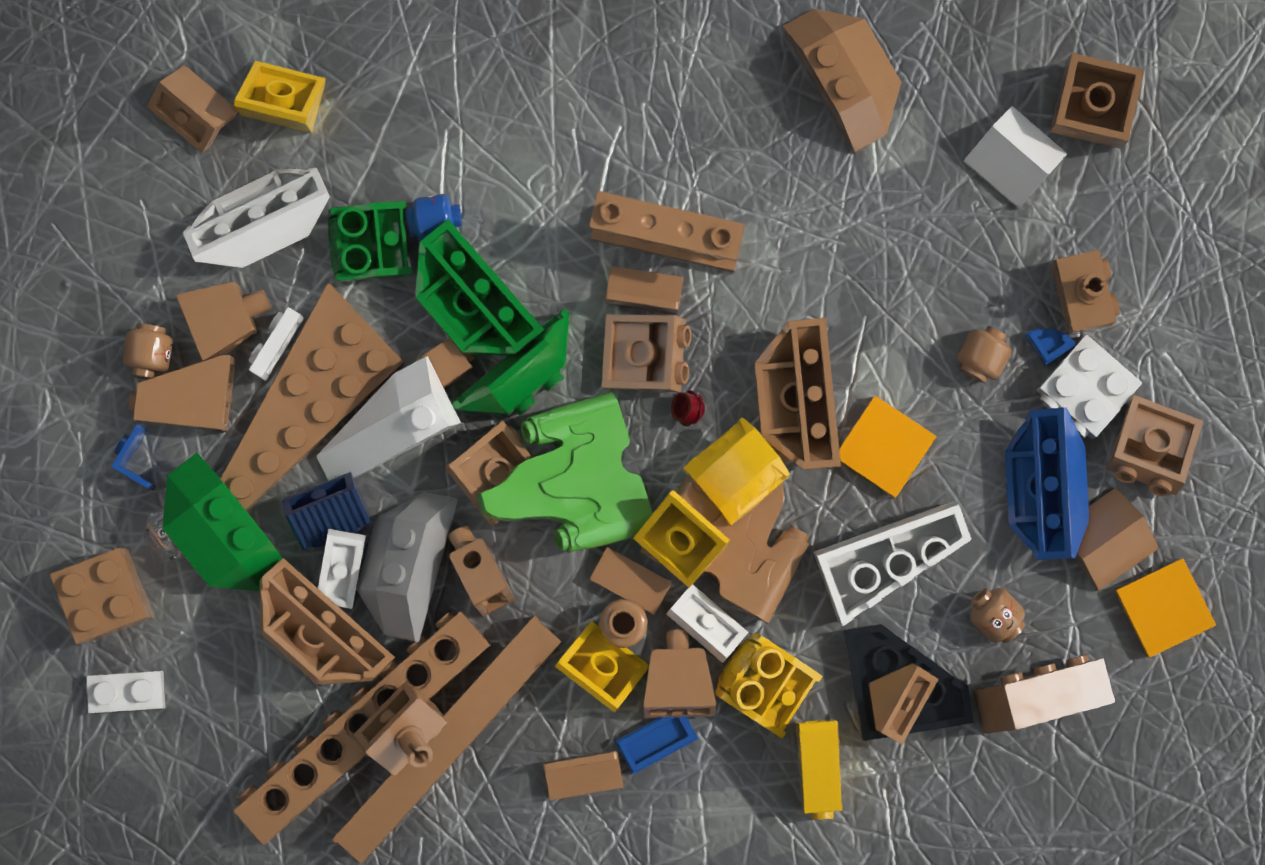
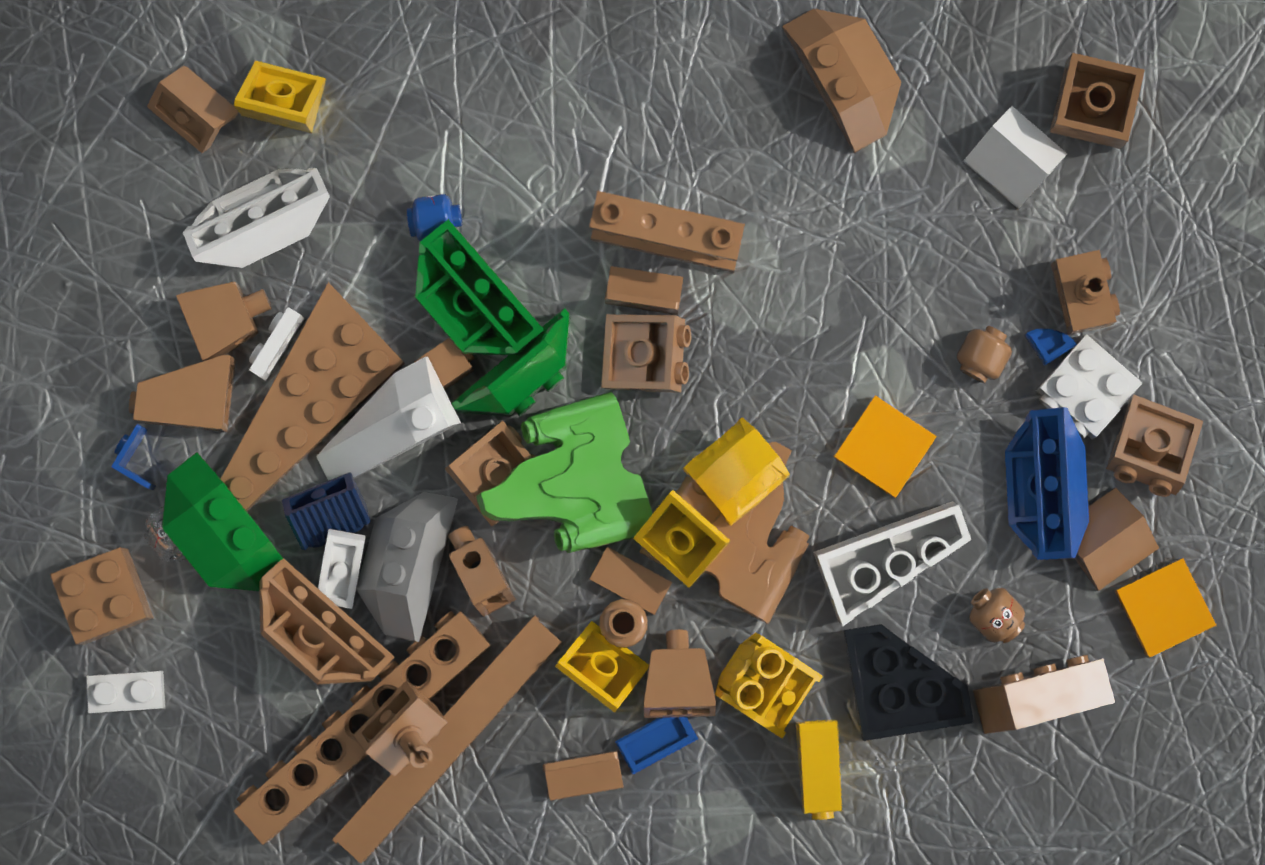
(147, 351): medium nougat head -> none
(371, 236): green slope -> none
(687, 408): dark red plate -> none
(707, 623): white plate -> none
(799, 395): medium nougat wedge -> none
(899, 700): medium nougat slope -> none

